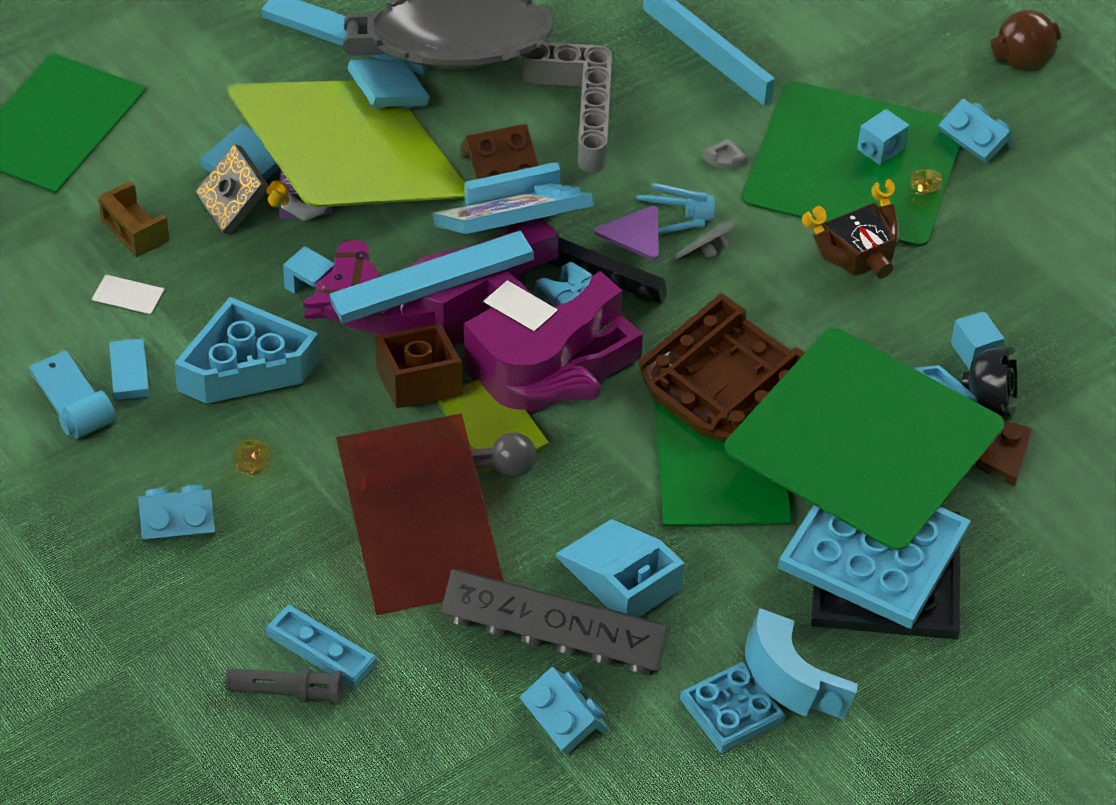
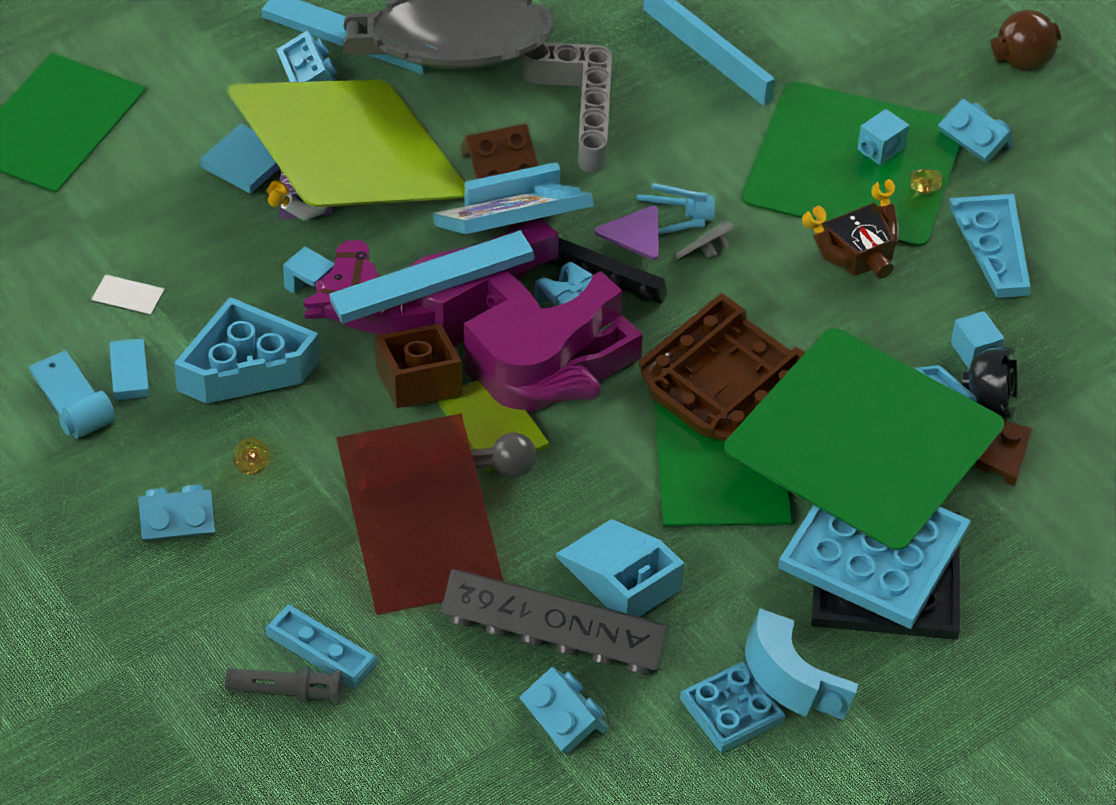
(130, 221): pearl gold panel -> none
(232, 189): plate -> none
(306, 59): none -> medium azure bracket
(388, 83): medium azure tile -> none
(520, 305): white sticker -> none
(725, 155): light grey tile -> none
(996, 241): none -> medium azure wing

